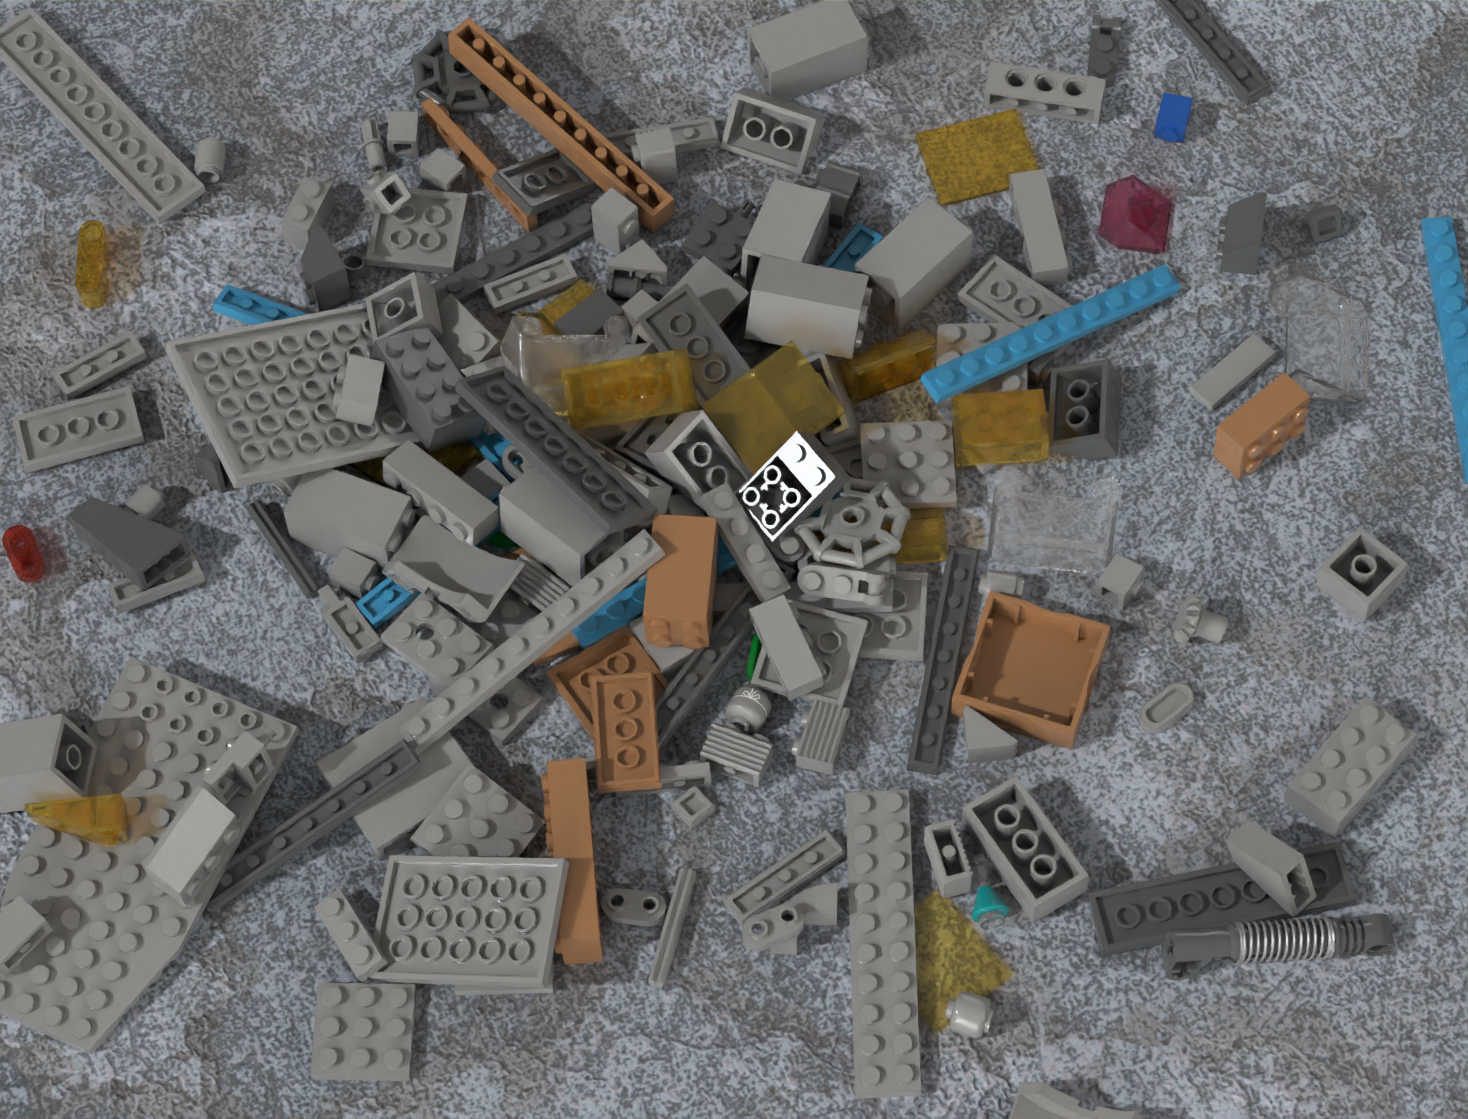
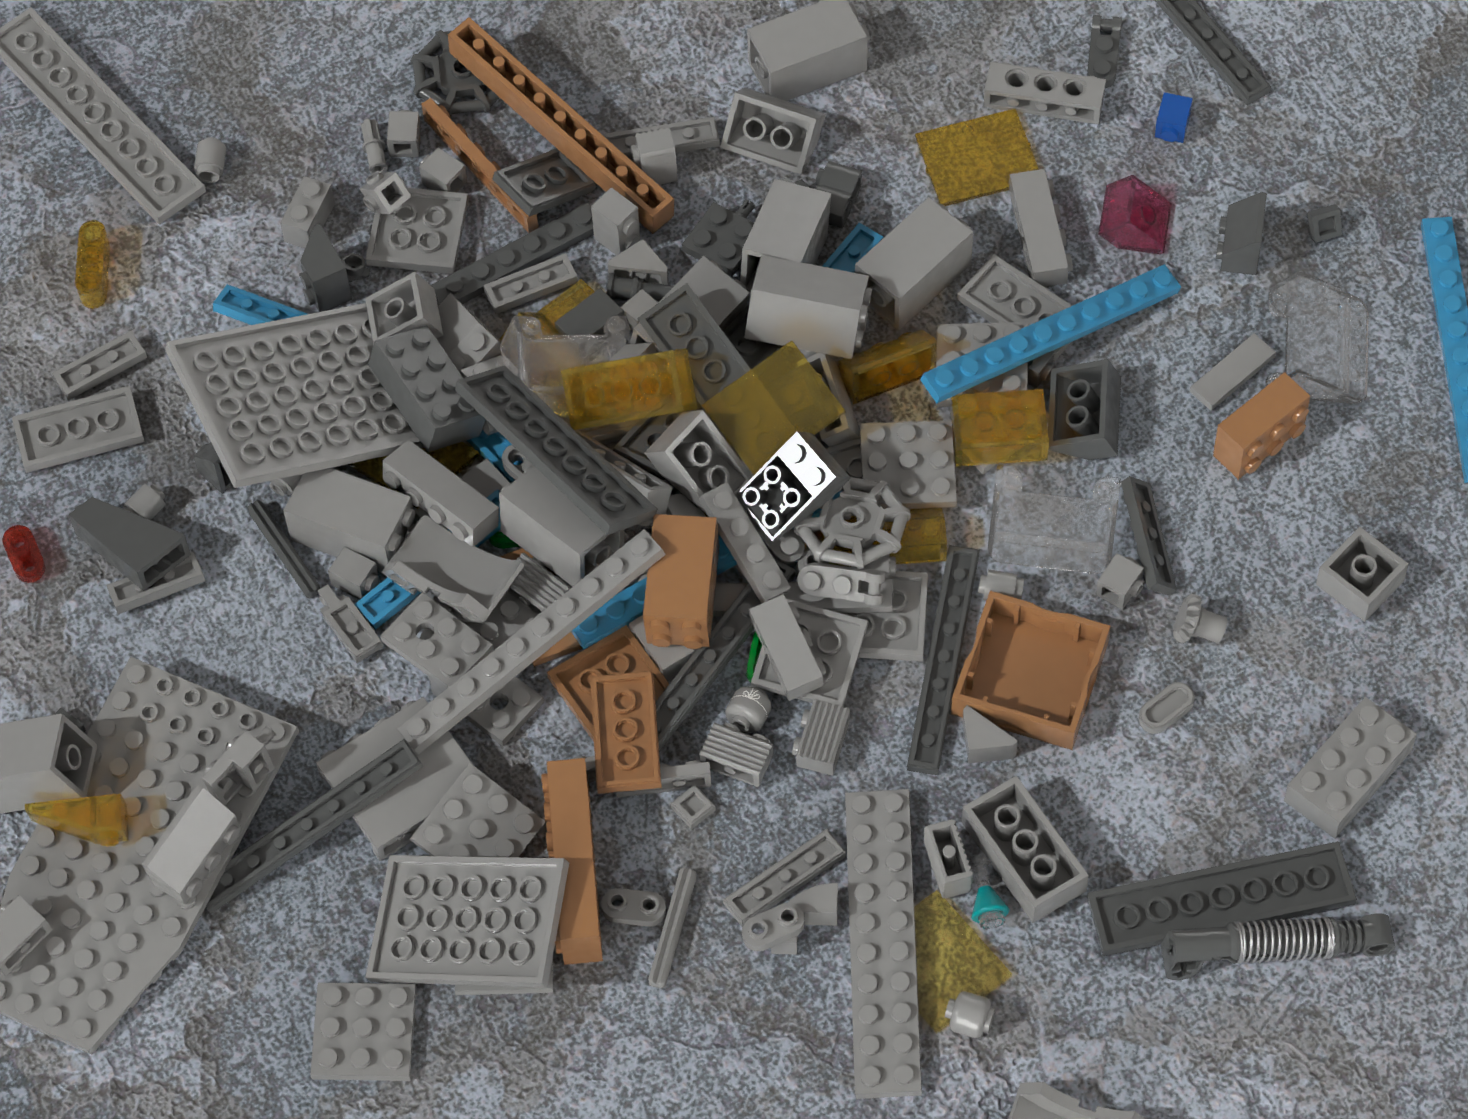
(351, 935): light grey plate -> none
(359, 389): light grey brick -> none
(1148, 536): none -> dark grey plate
(1273, 866): light grey slope -> none

